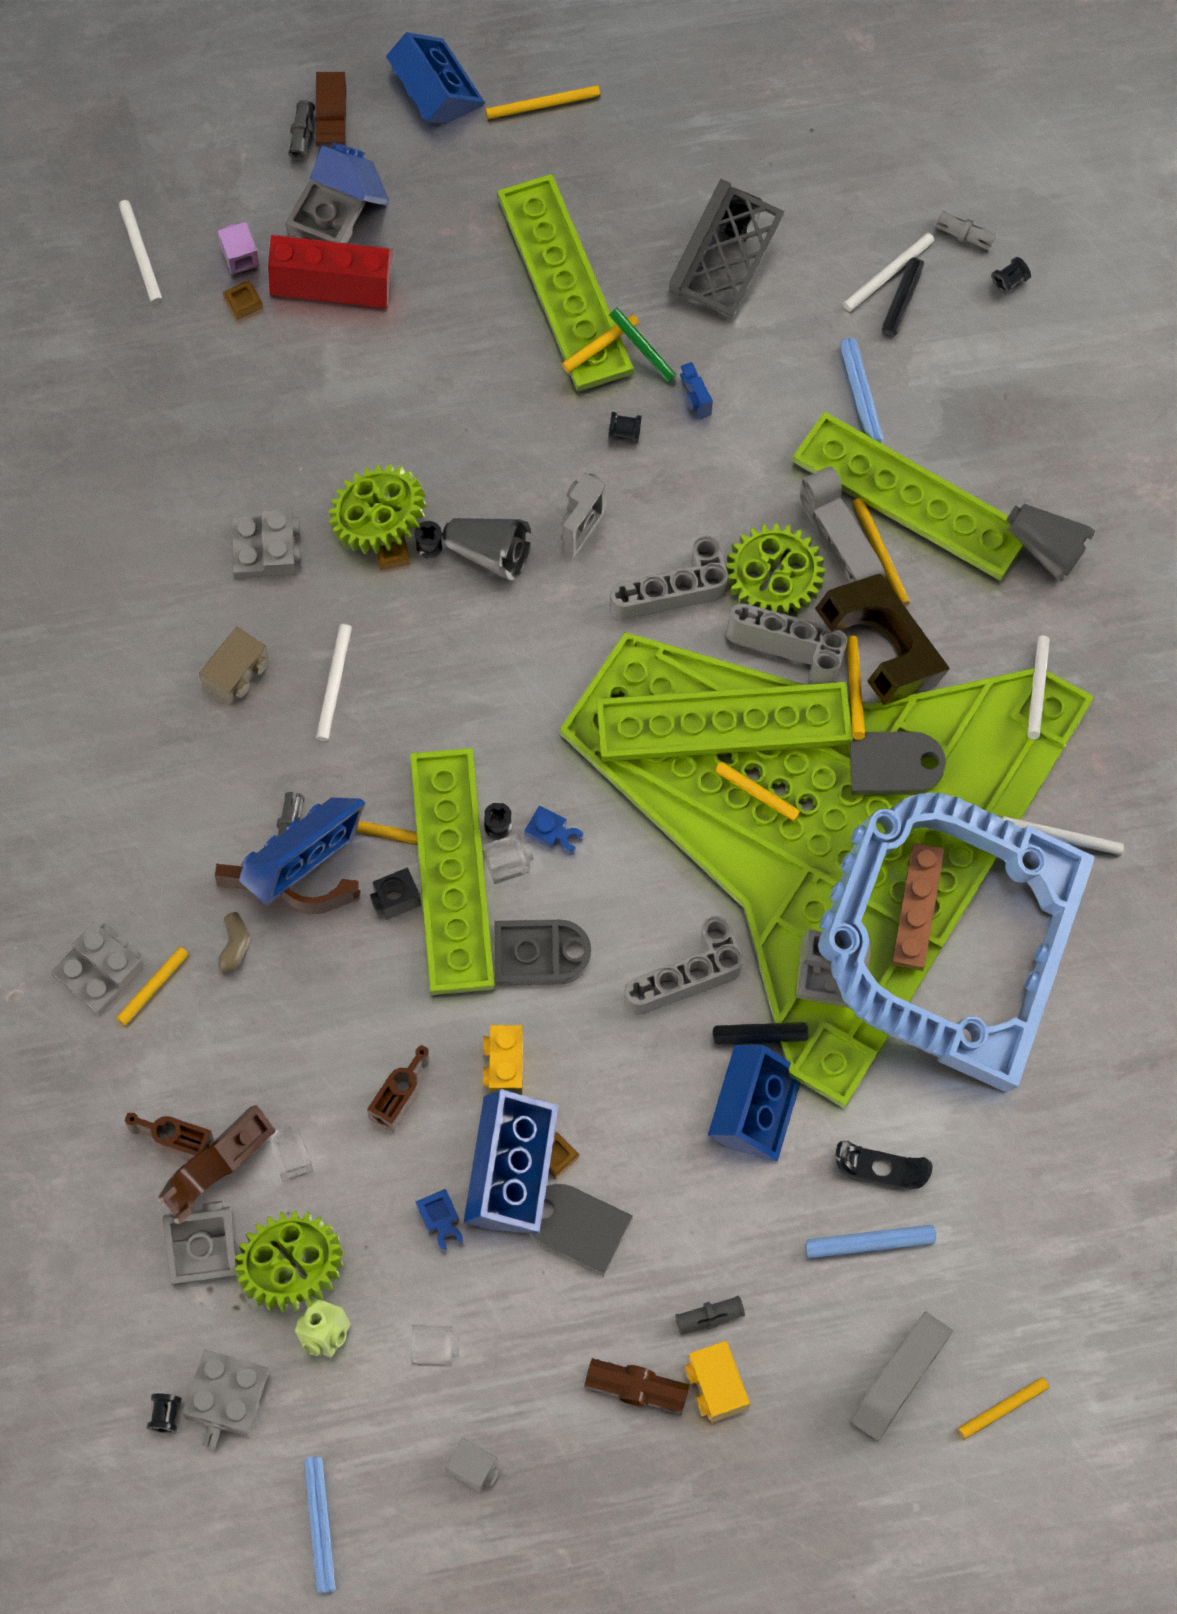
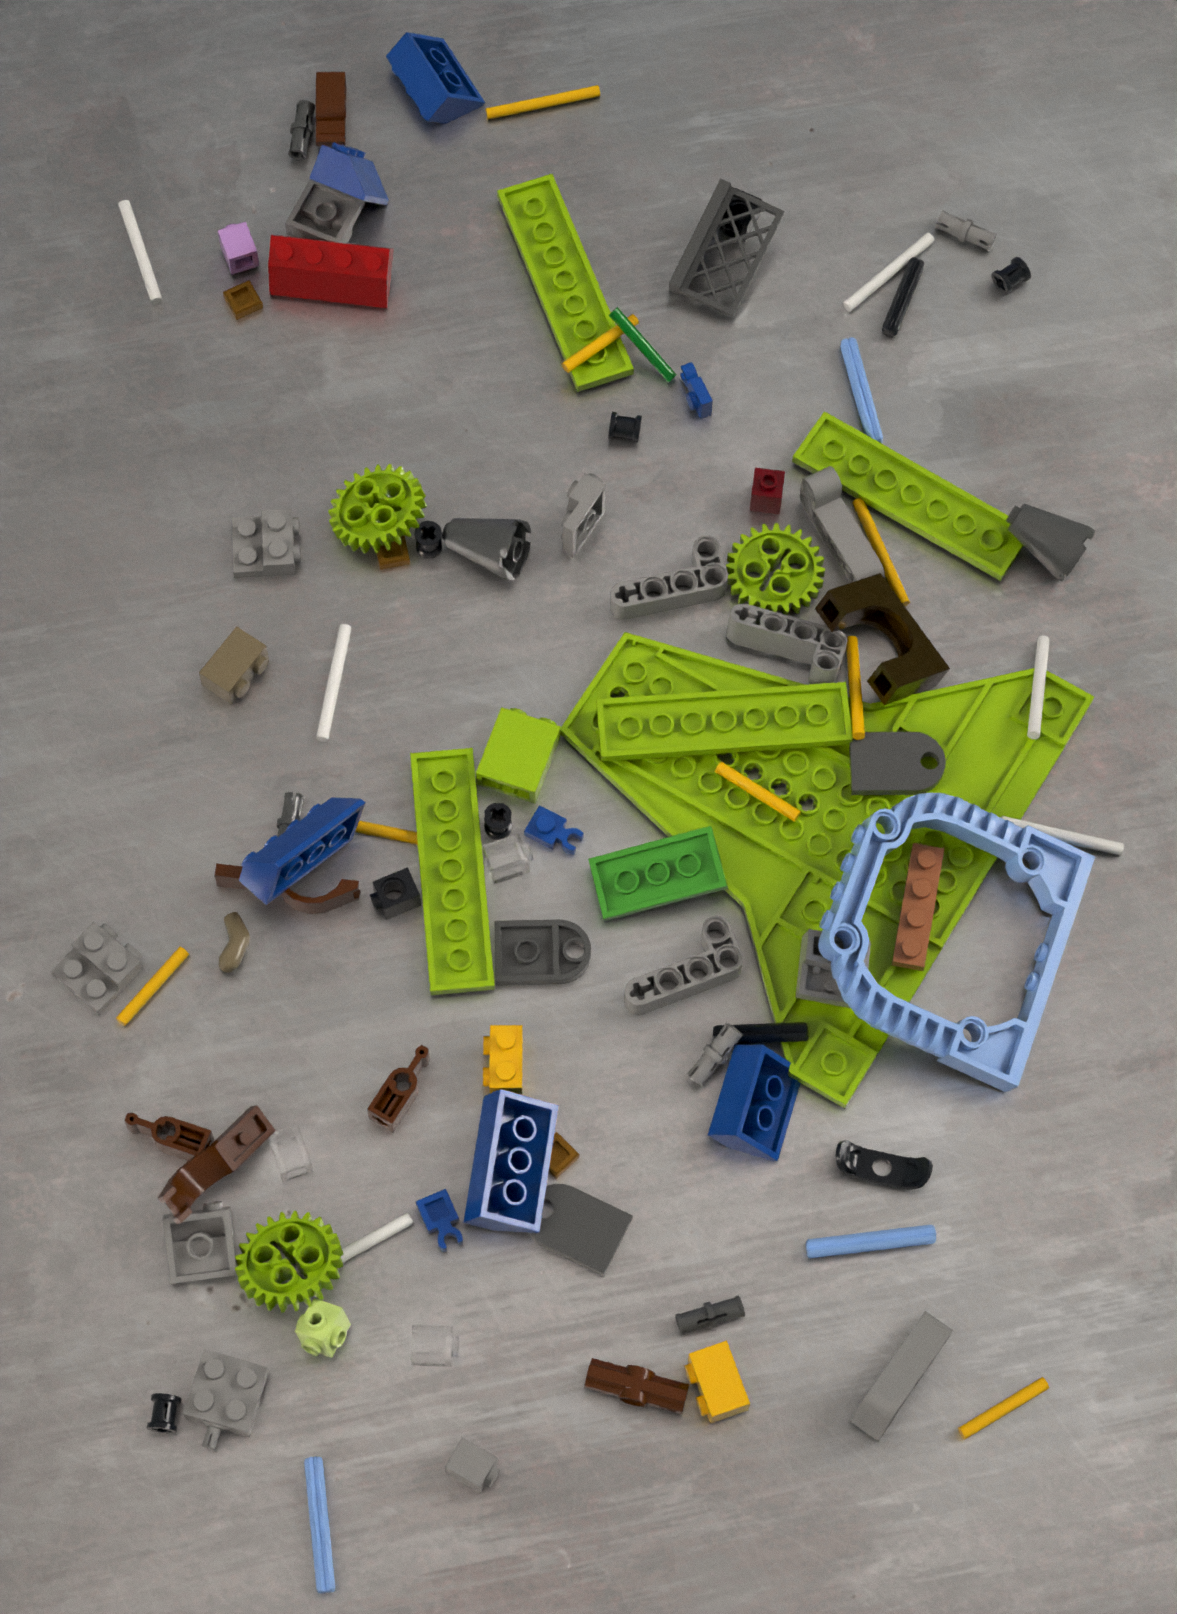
(374, 1238): none -> white bar
(518, 754): none -> lime brick
(657, 873): none -> bright green plate
(715, 1054): none -> light grey pin
(767, 491): none -> dark red brick

